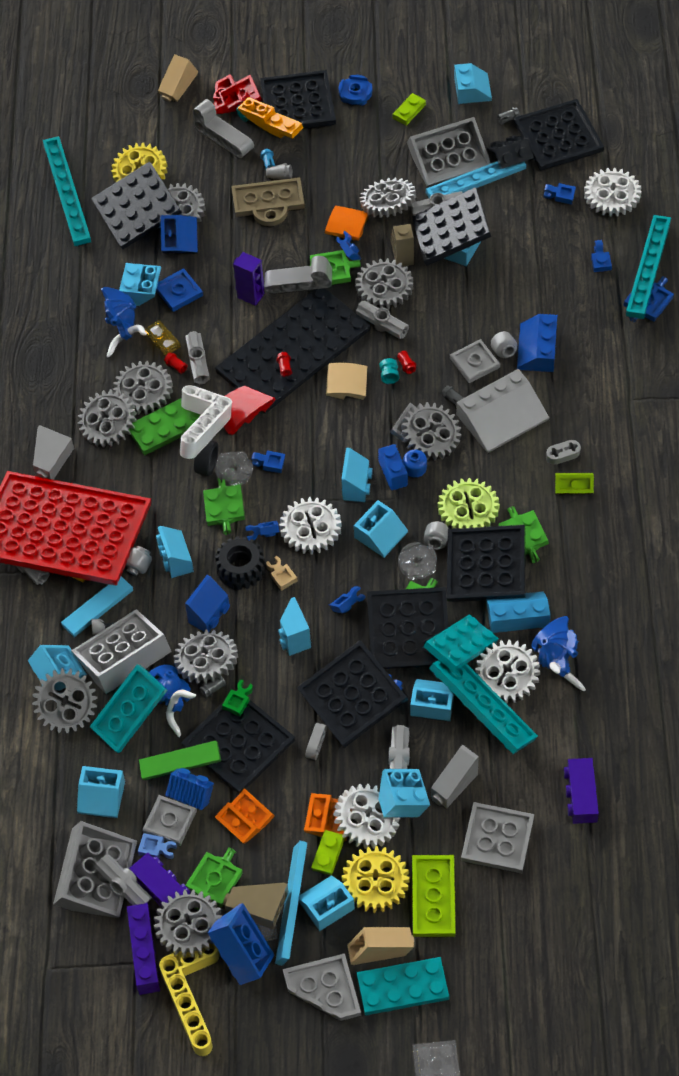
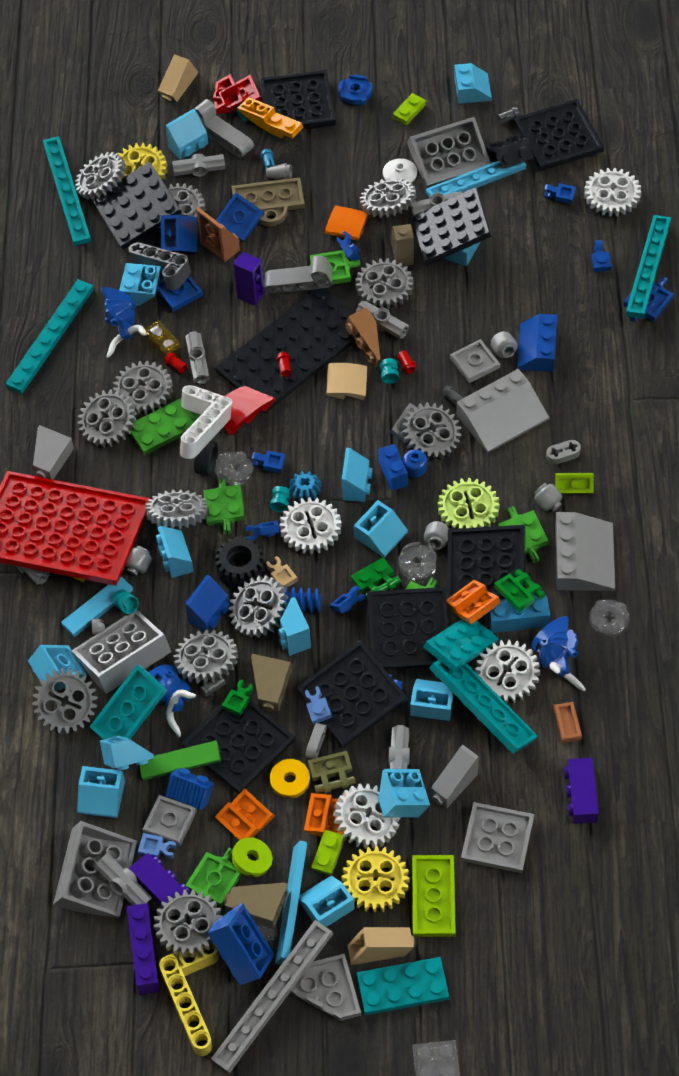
(49, 336): none -> teal plate
(100, 175): none -> light grey gear
(121, 752): none -> medium azure slope
(125, 601): none -> teal wheel
(173, 265): none -> dark grey beam
(176, 509): none -> light grey gear
(186, 134): none -> medium azure slope
(198, 165): none -> light grey piece
(216, 237): none -> nougat slope
(240, 216): none -> blue plate
(259, 850): none -> lime tile
(262, 590): none -> light grey gear
(270, 680): none -> dark tan slope
(272, 996): none -> light grey plate
(280, 499): none -> teal wheel
(286, 768): none -> yellow tile
(305, 486): none -> dark azure gear
(305, 599): none -> blue piece
(318, 707): none -> medium blue plate
(331, 766): none -> olive plate
(364, 329): none -> medium nougat slope
(375, 574): none -> green plate
(400, 169): none -> white dish
(473, 602): none -> orange slope
(515, 593): none -> green plate
(548, 497): none -> light grey head
(567, 722): none -> nougat tile
(584, 553): none -> light grey slope
(613, 608): none -> clear plate

